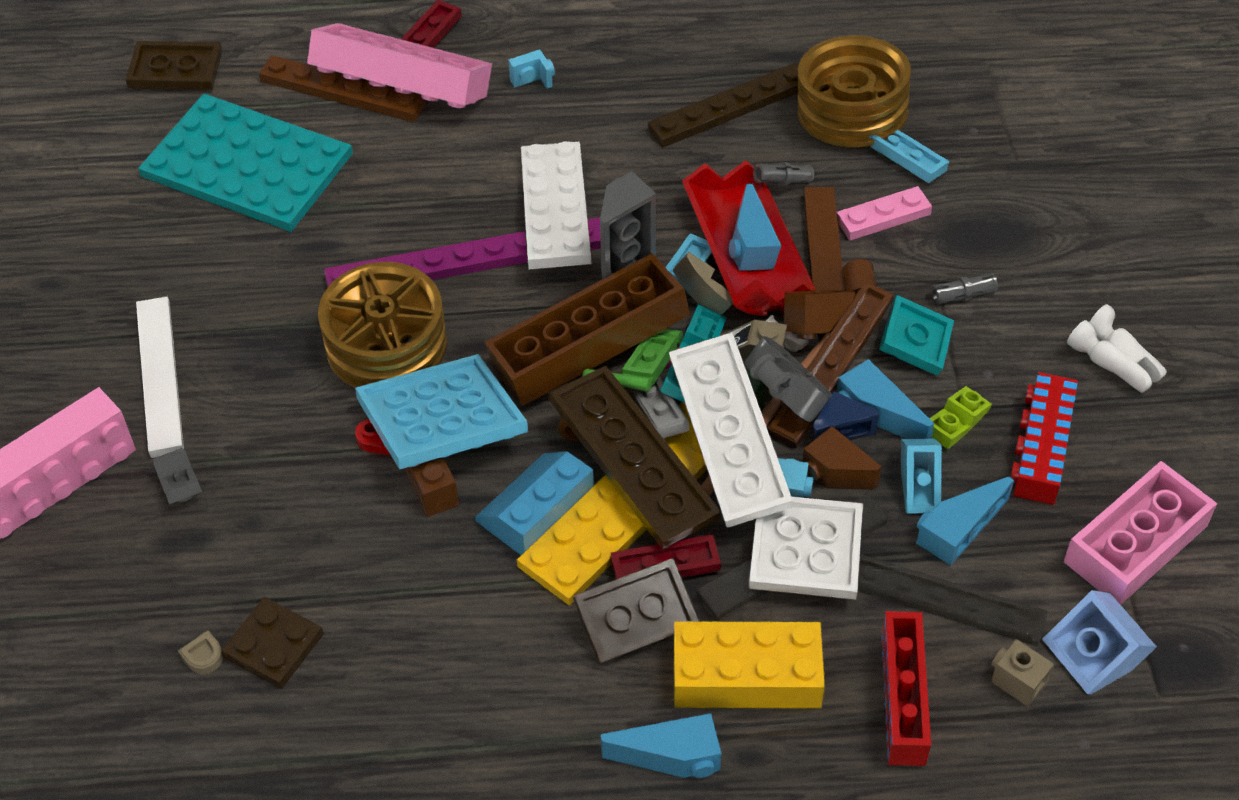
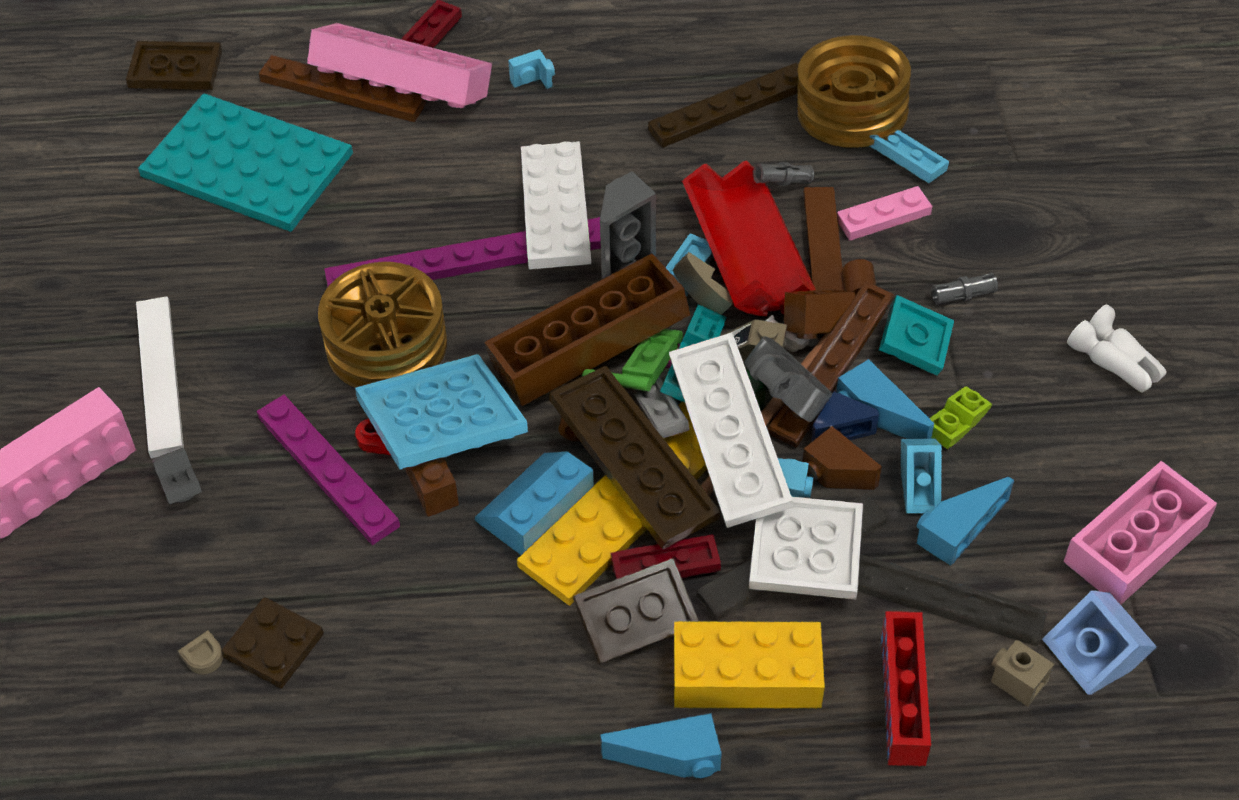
(328, 469): none -> magenta plate
(754, 239): dark azure slope -> none
(1045, 438): red brick -> none

